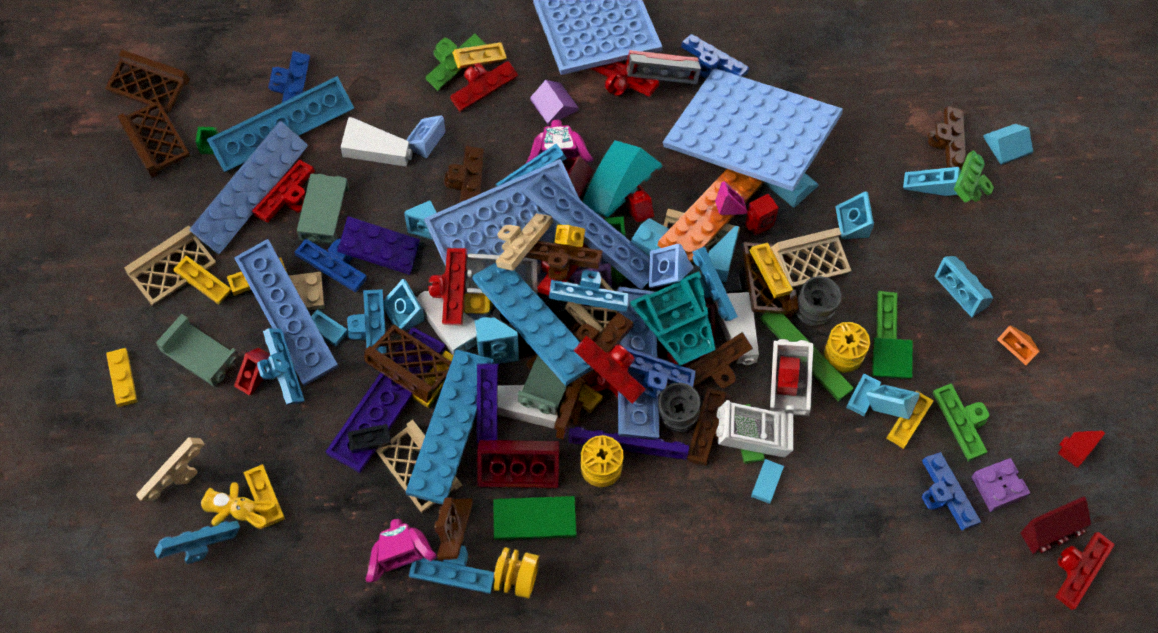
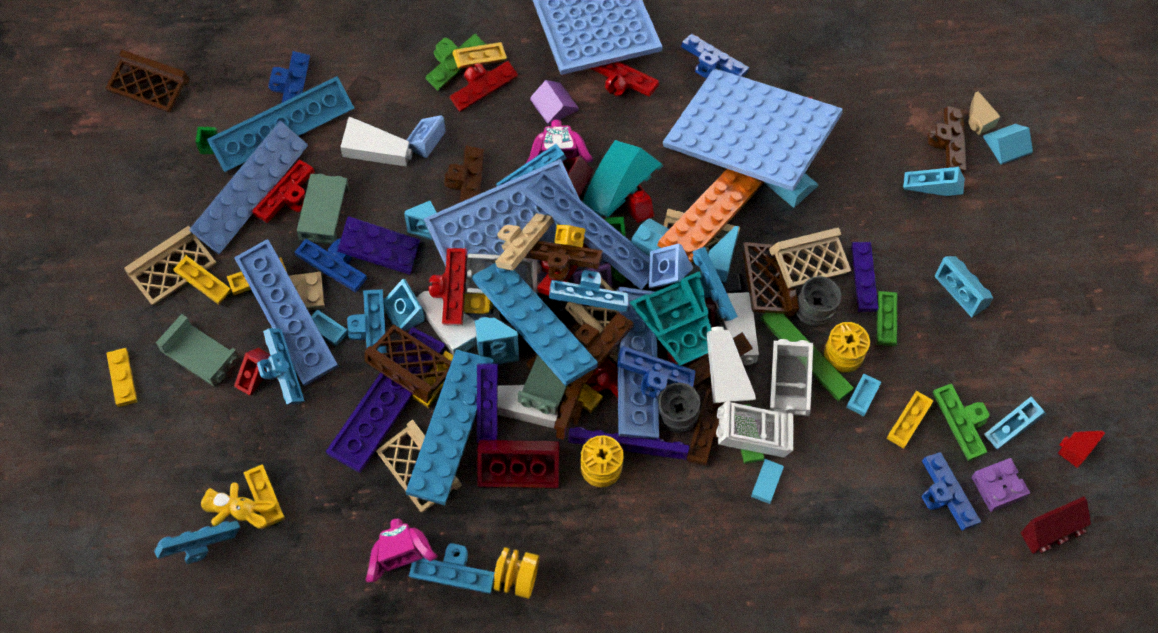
(142, 148): reddish brown fence -> none
(174, 470): tan plate -> none
(369, 438): black plate -> none
(452, 526): reddish brown bracket -> none
(534, 518): green tile -> none
(611, 367): red plate -> none
(663, 67): dark grey piece -> none
(727, 371): none -> white slope
(729, 201): dark pink slope -> none
(761, 214): red brick -> none
(771, 270): yellow plate -> none
(788, 376): red slope -> none
(855, 217): medium azure slope -> none
(864, 277): none -> dark purple plate
(892, 358): green tile -> none
(893, 400): medium azure slope -> none
(970, 180): bright green plate -> none
(982, 115): none -> tan slope
(1015, 423): none -> medium azure slope
(1019, 344): orange slope -> none
(1082, 568): red plate -> none

